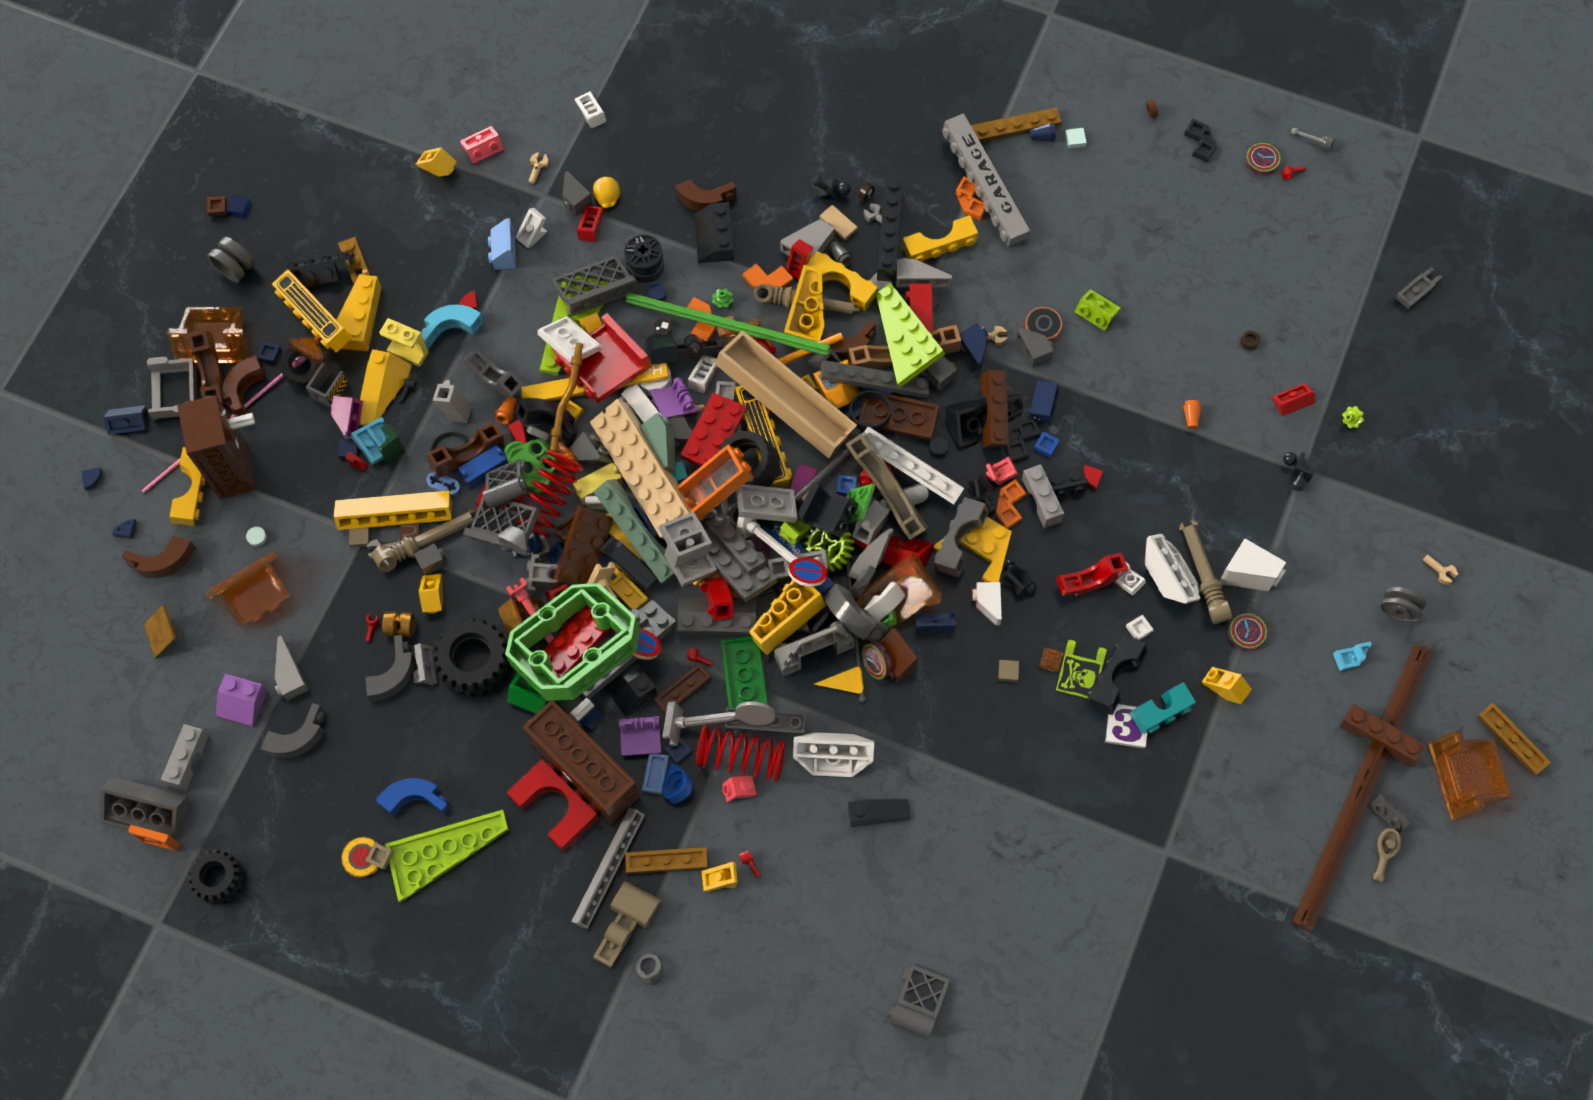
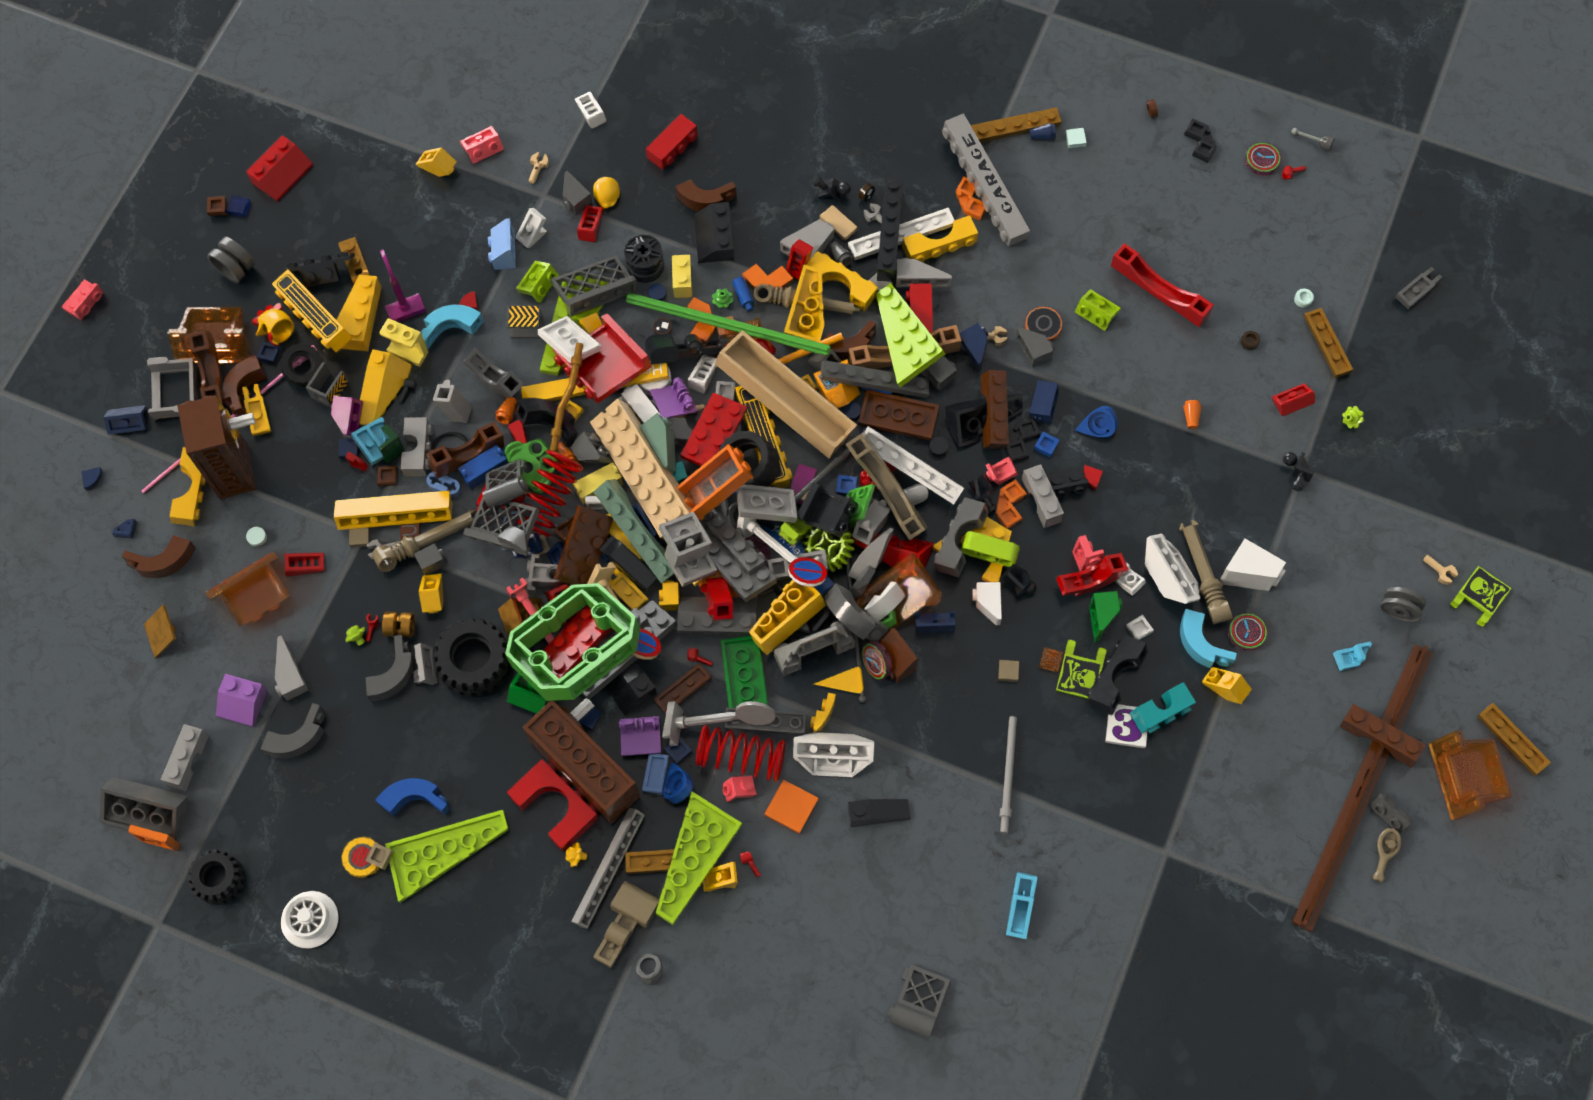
(83, 299): none -> coral bracket
(257, 407): none -> yellow hinge
(274, 324): none -> yellow piece
(279, 168): none -> red slope
(295, 557): none -> red slope
(308, 347): clear orange slope -> none
(309, 919): none -> white piece
(355, 634): none -> lime plant
(387, 476): none -> reddish brown tile
(404, 307): none -> magenta piece
(416, 462): none -> light grey arch
(524, 321): none -> piece
(536, 432): light grey tile -> none
(537, 280): none -> lime bracket
(575, 854): none -> yellow plant
(669, 596): none -> yellow brick
(672, 142): none -> red brick
(682, 276): none -> light yellow brick
(698, 848): none -> lime wing
(743, 293): none -> blue cylinder
(791, 806): none -> orange tile
(820, 720): none -> yellow slope
(873, 394): black tyre -> none
(925, 225): none -> white plate
(990, 549): none -> lime beam
(1005, 811): none -> light grey bar
(1021, 905): none -> medium azure slope
(1084, 553): none -> coral bracket
(1099, 422): none -> blue piece
(1104, 612): none -> green slope
(1188, 304): none -> red arch
(1196, 644): none -> medium azure arch
(1304, 298): none -> light aqua tile
(1328, 343): none -> pearl gold plate
(1483, 592): none -> flag

